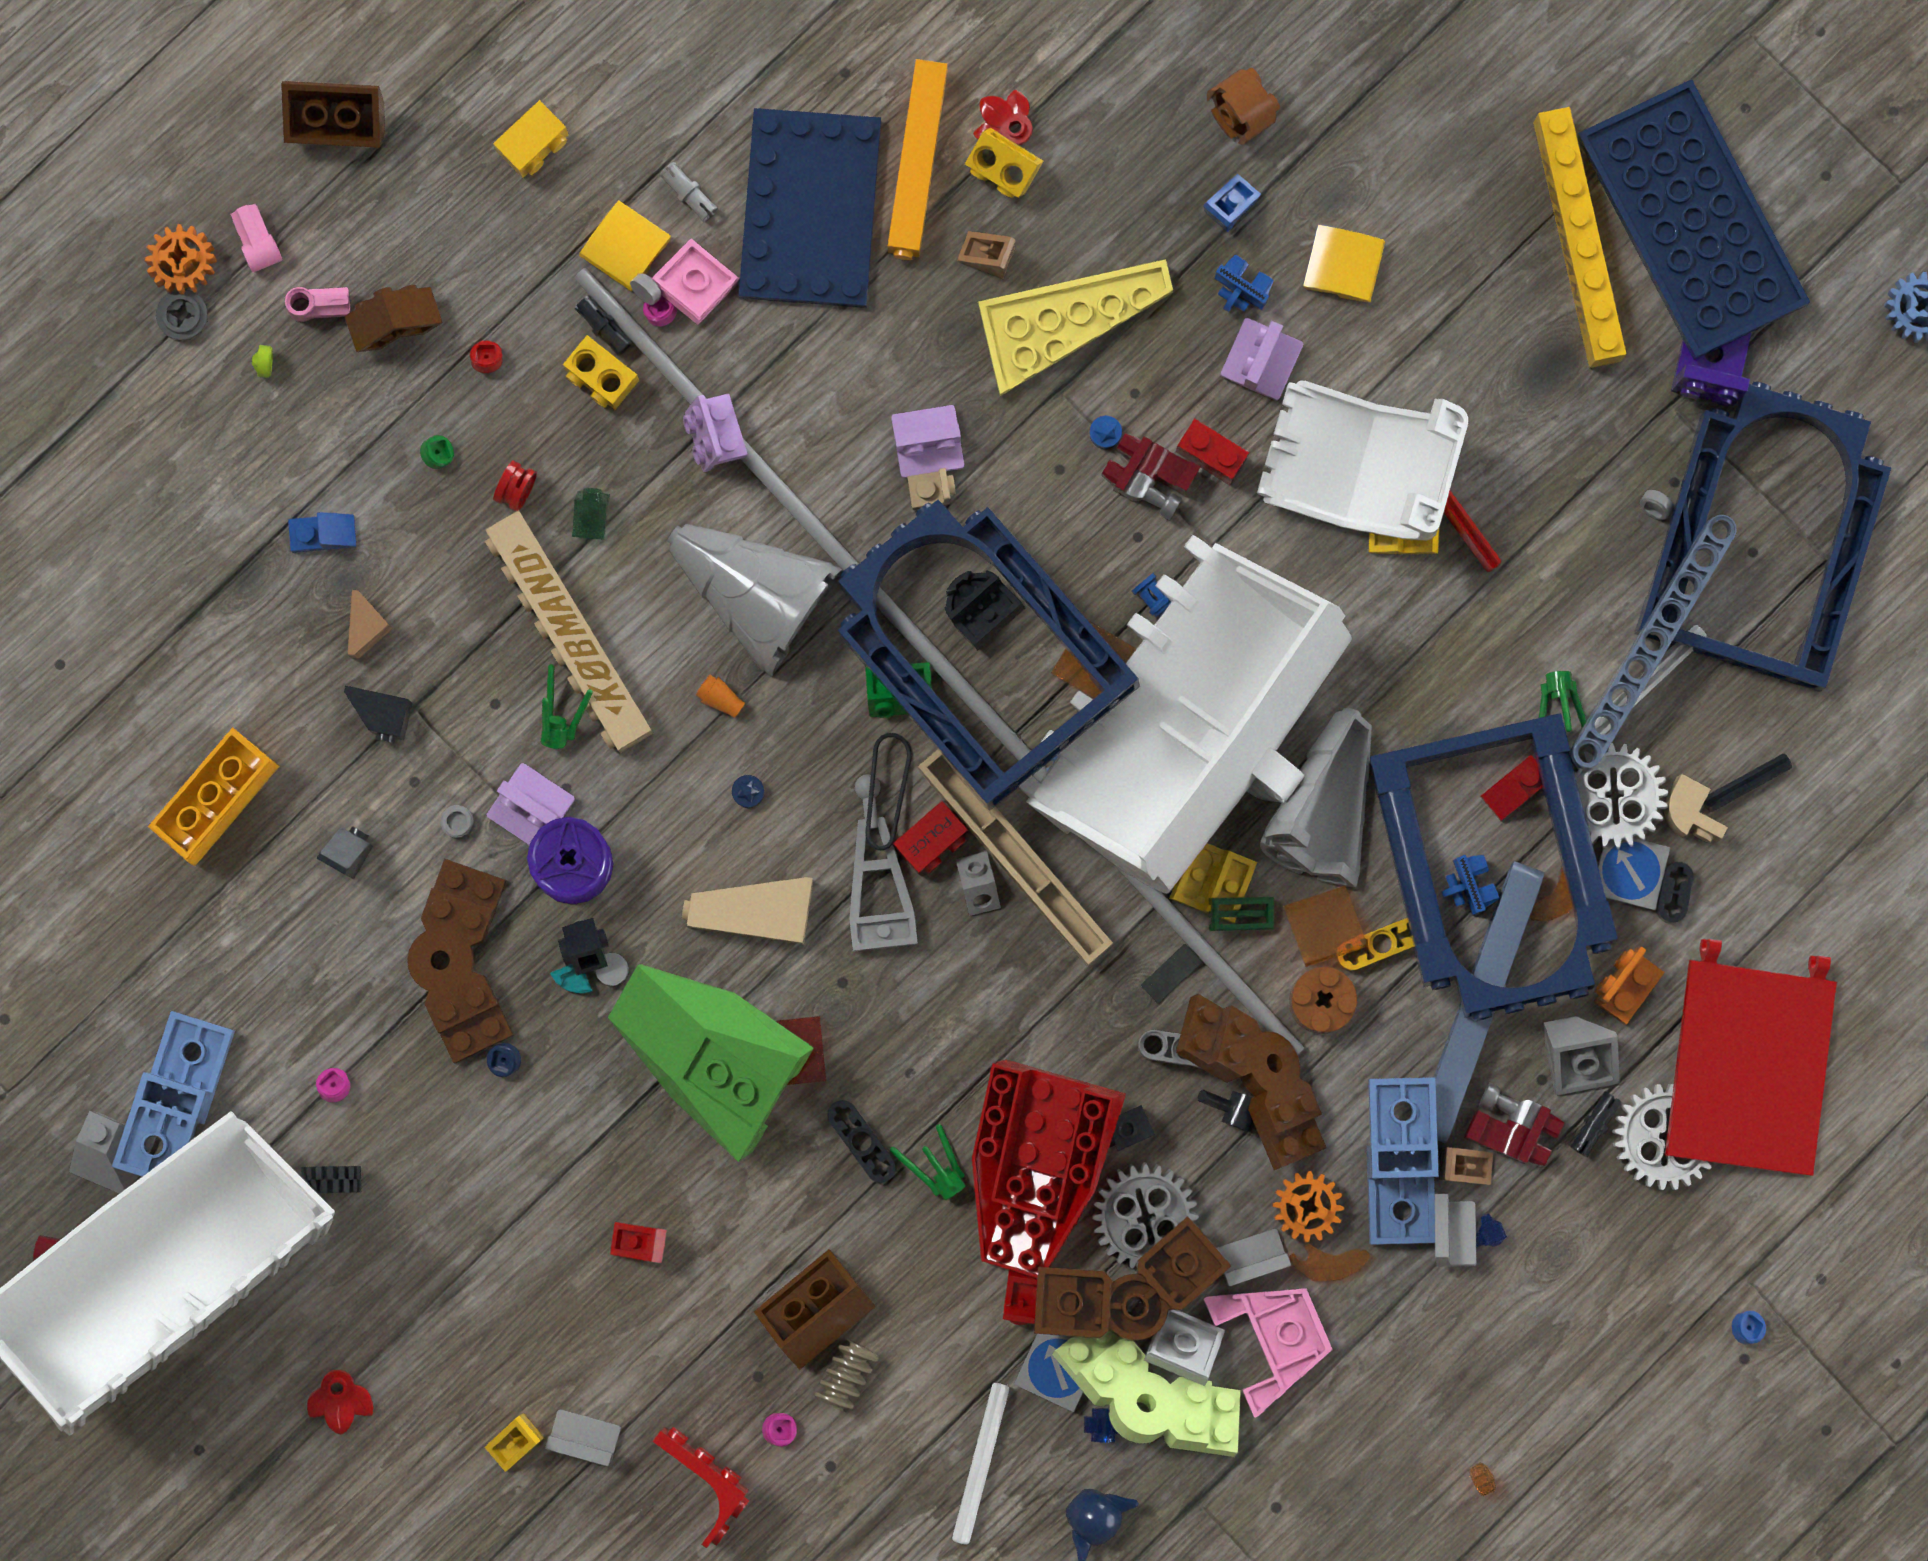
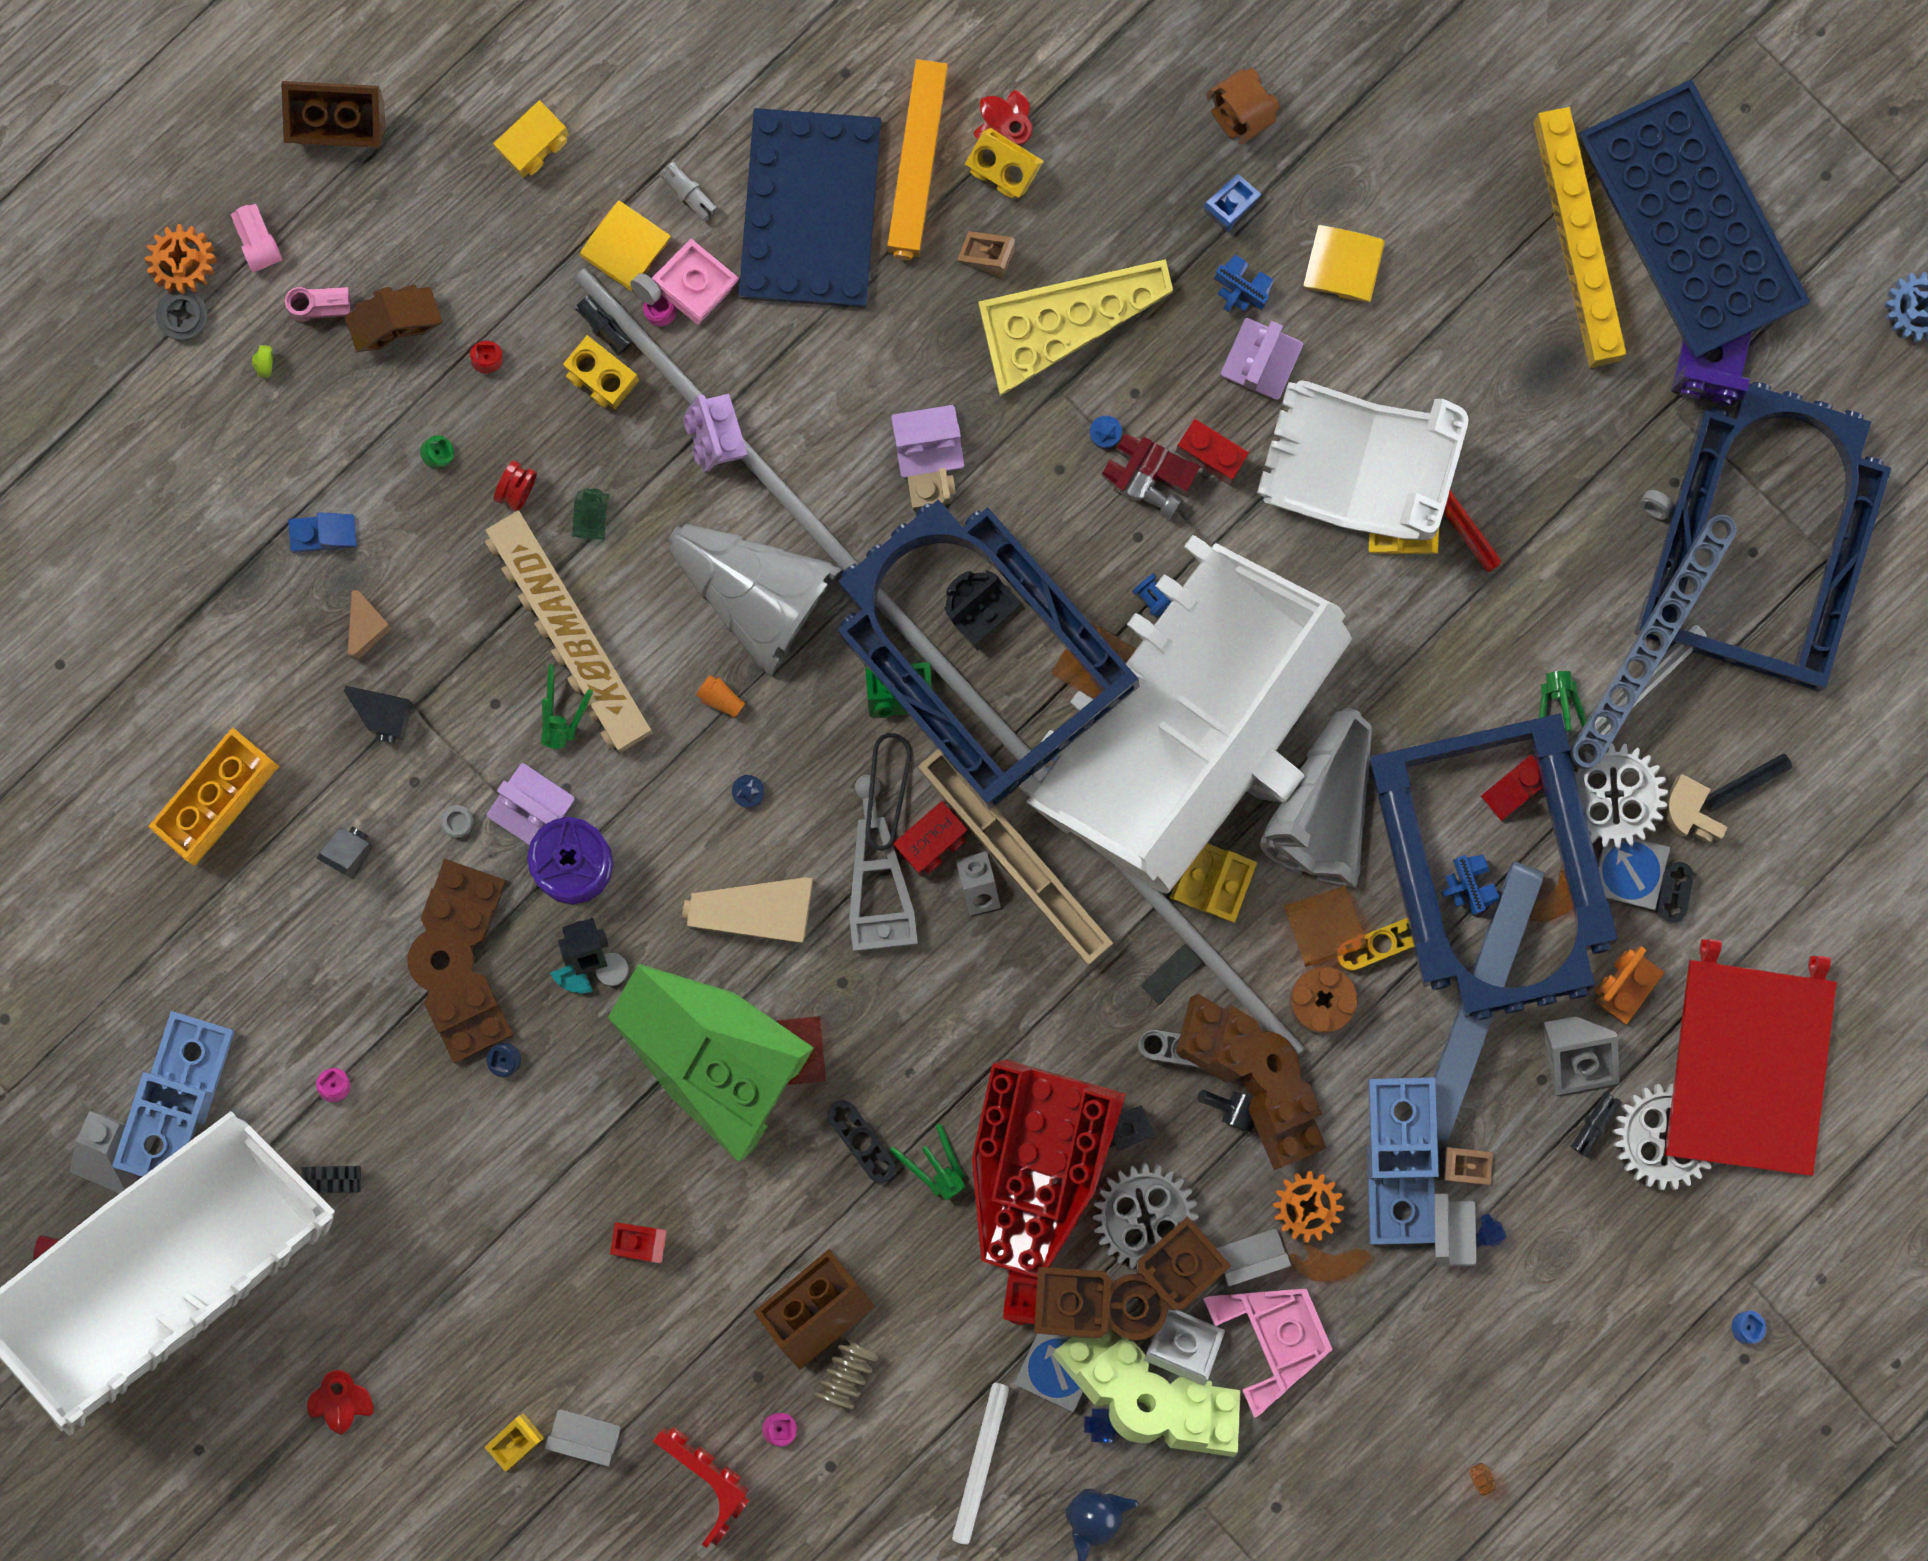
(1215, 914): dark green tile -> none
(1520, 1133): dark red hips -> none

